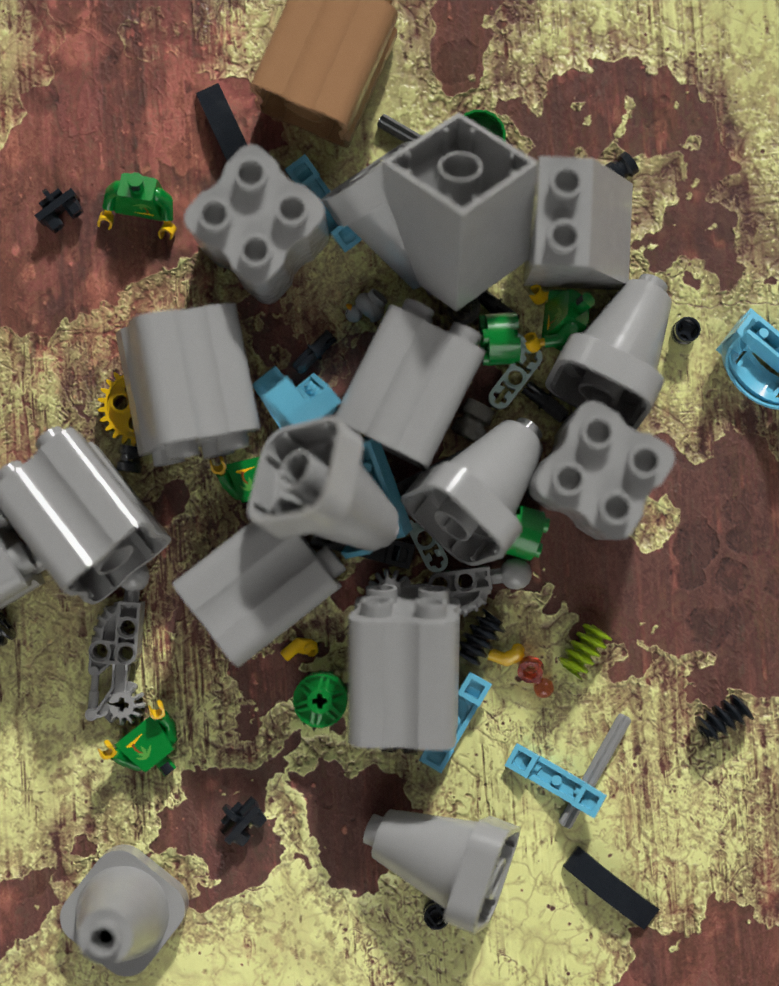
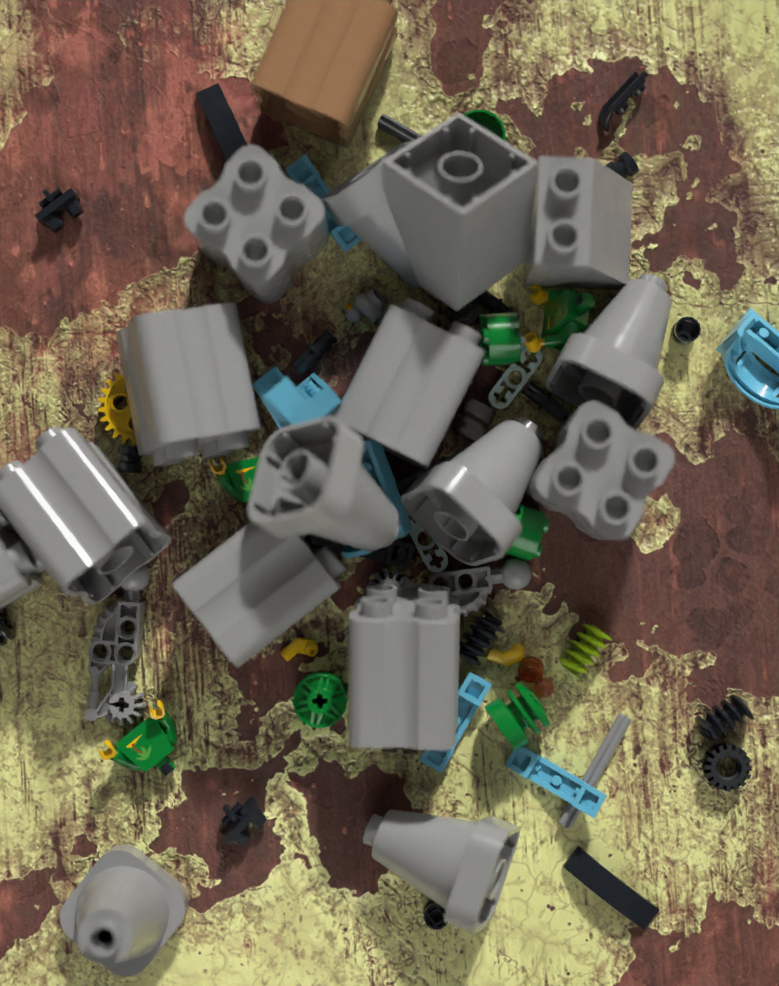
(141, 198): green torso -> none
(518, 716): none -> green wheel
(618, 102): none -> black piece
(742, 766): none -> black tyre

